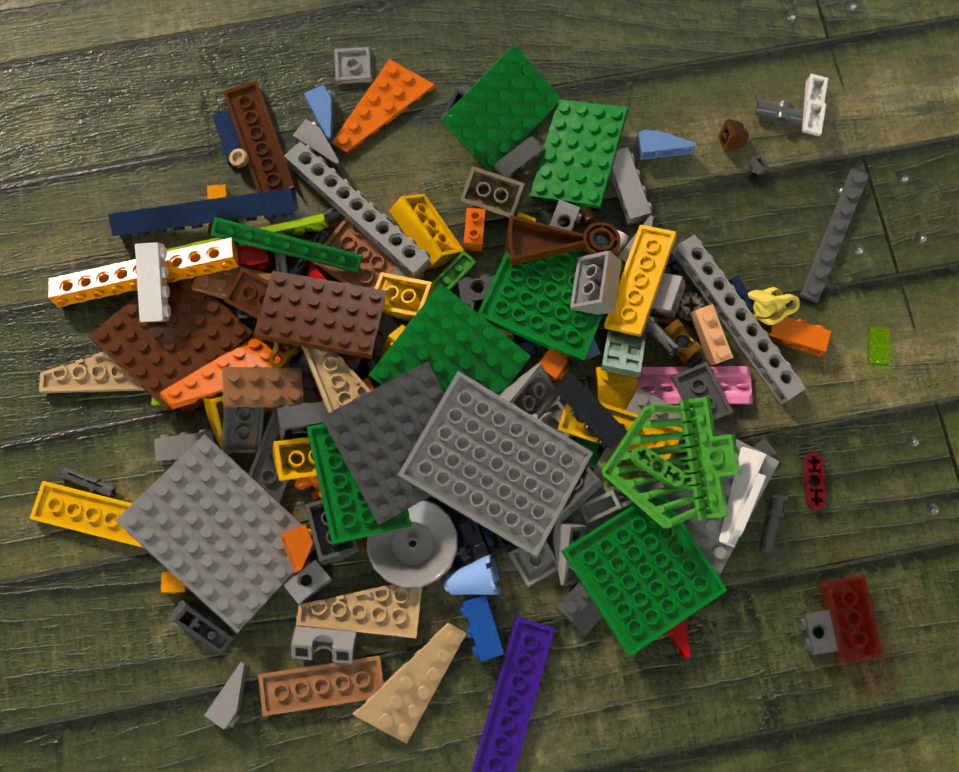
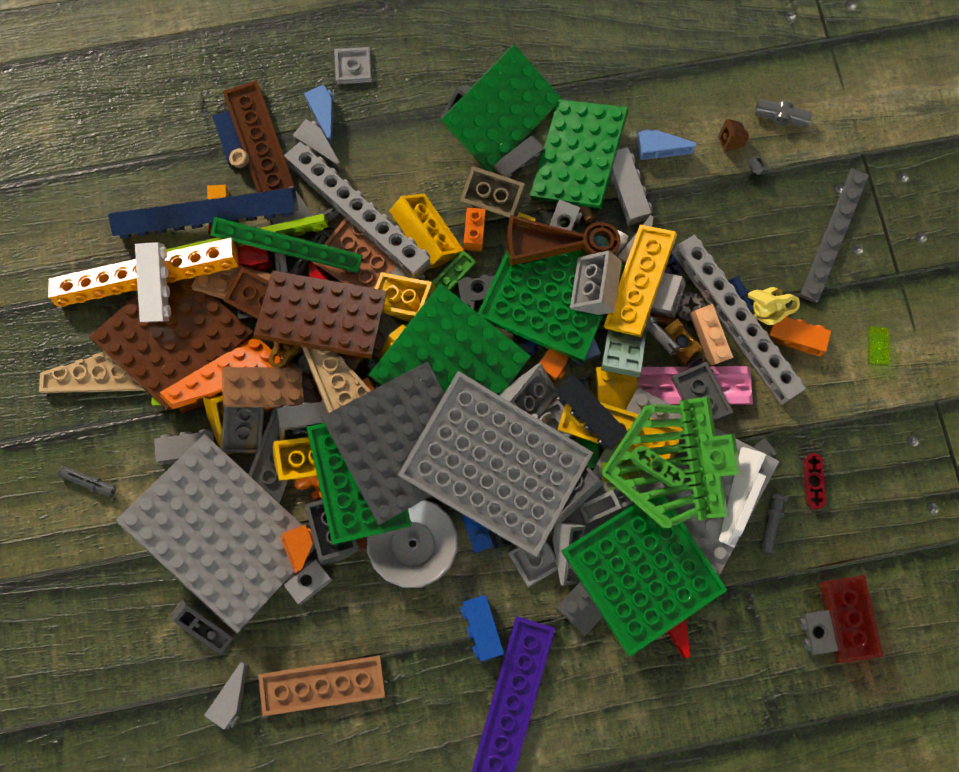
(81, 512): yellow plate -> none
(171, 584): light orange brick -> none
(309, 640): light grey arch -> none
(374, 611): tan wing -> none
(384, 101): orange wing -> none
(407, 693): tan wing -> none
(470, 544): black hinge -> none
(474, 578): light blue cone -> none
(814, 104): white slope -> none

